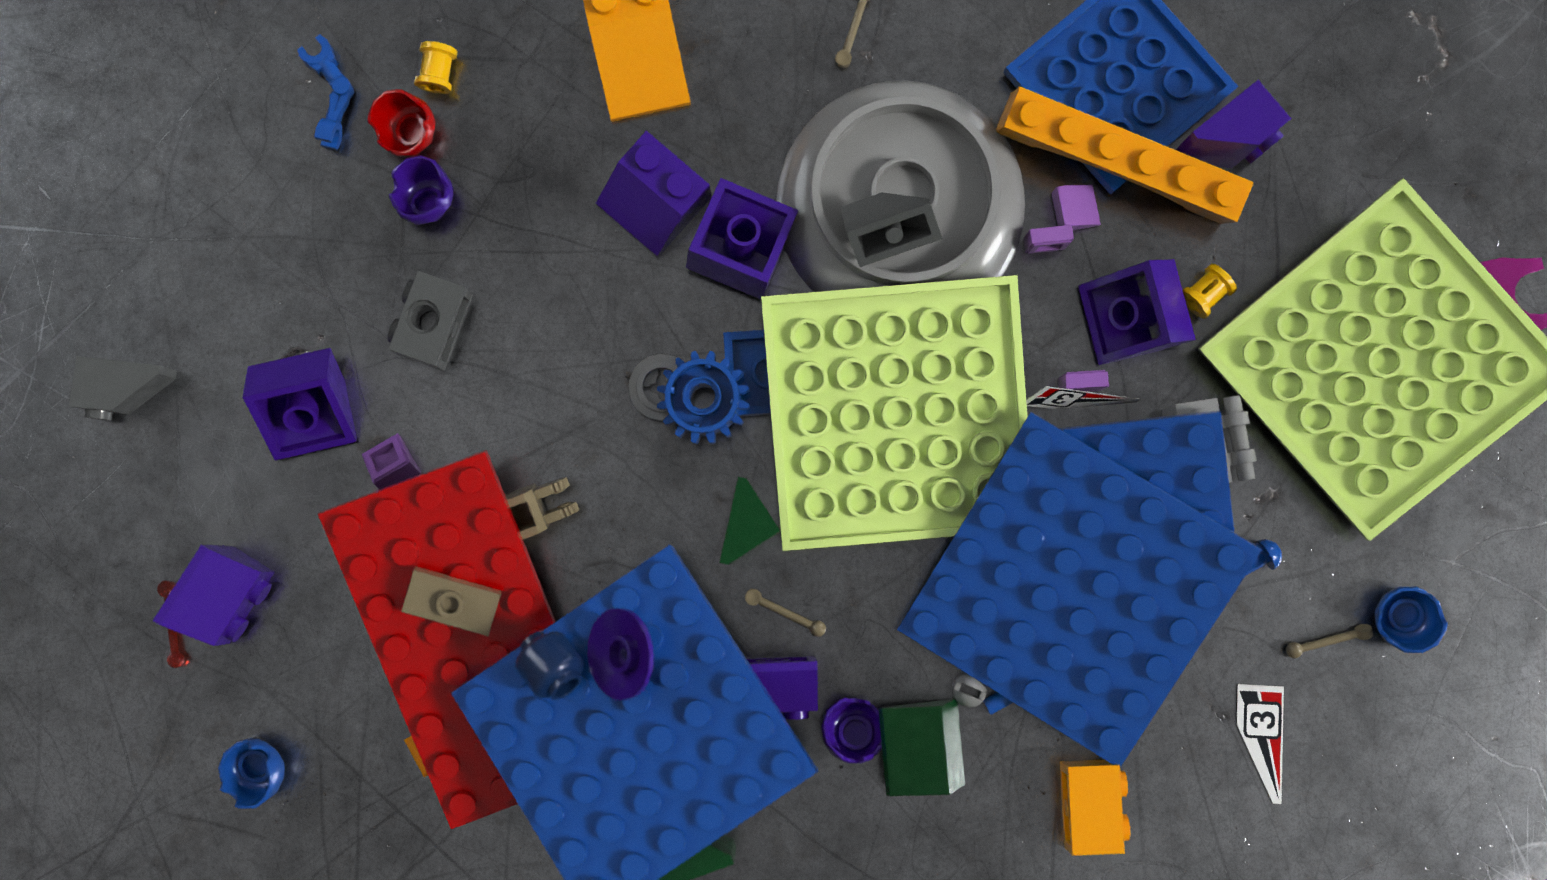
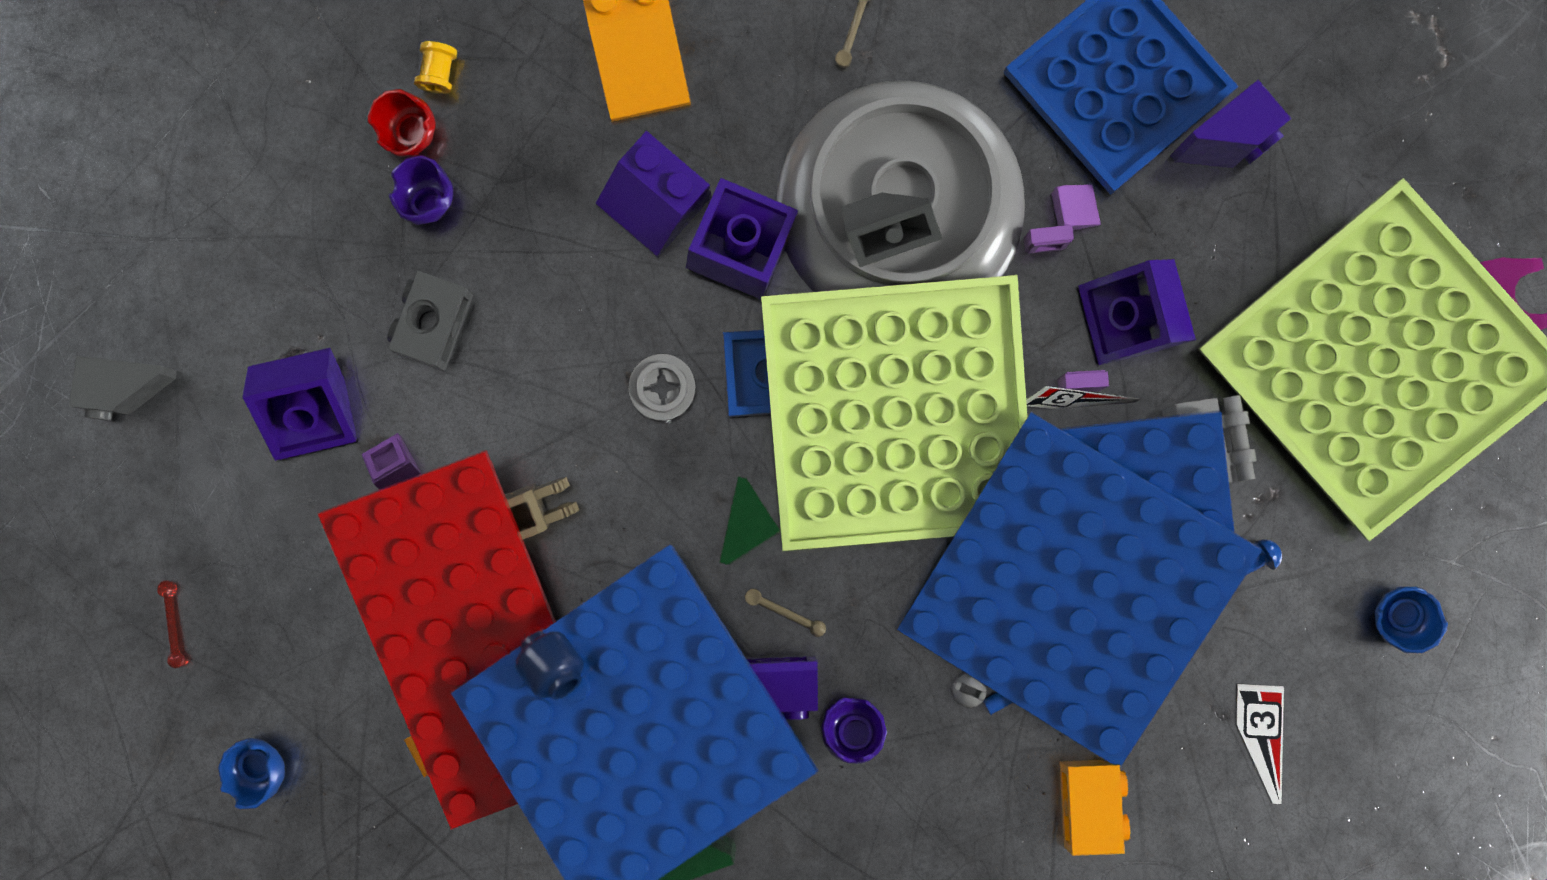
(215, 595): dark purple slope -> none
(325, 63): blue piece -> none
(451, 601): dark tan plate -> none
(620, 654): dark purple dish -> none
(691, 377): blue gear -> none
(922, 748): dark green slope -> none
(1087, 139): light orange arch -> none
(1216, 282): yellow bush -> none
(1361, 632): dark tan hinge -> none

